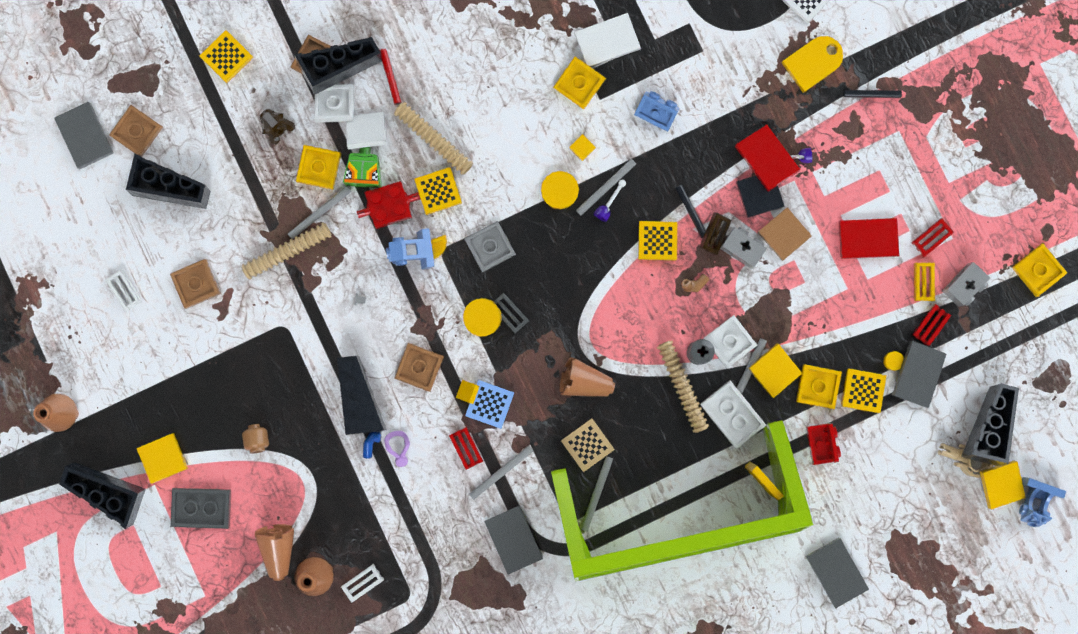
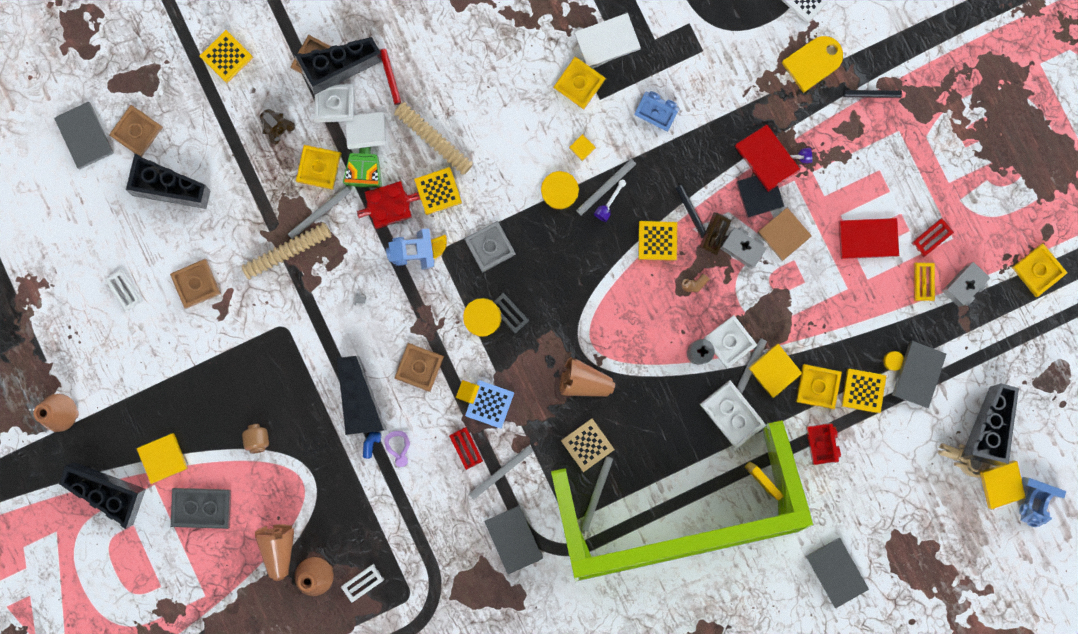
(683, 387): tan piece -> none
(941, 312): red tile -> none

